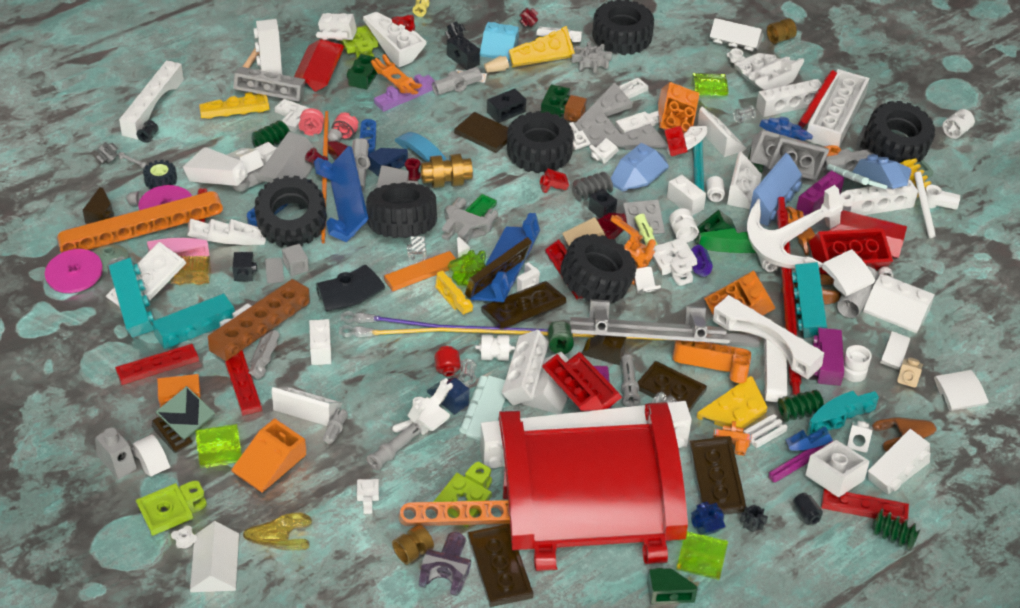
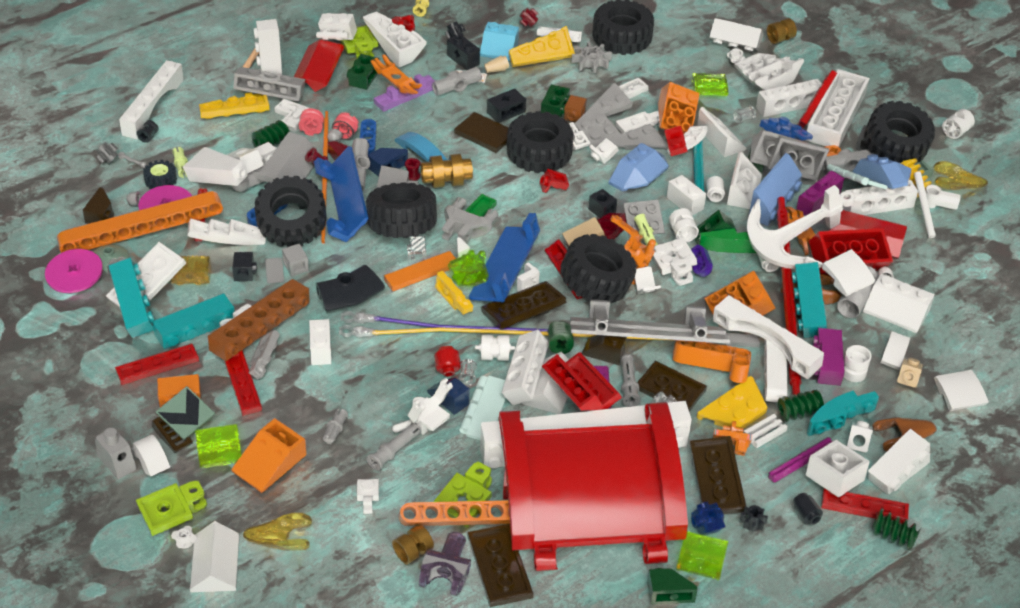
(179, 161): none -> yellowish green pin
(183, 246): bright pink slope -> none
(304, 405): white slope -> none
(502, 264): dark brown tile -> none
(587, 186): dark grey piece -> none
(801, 441): blue slope -> none
(957, 176): none -> clear yellow animal

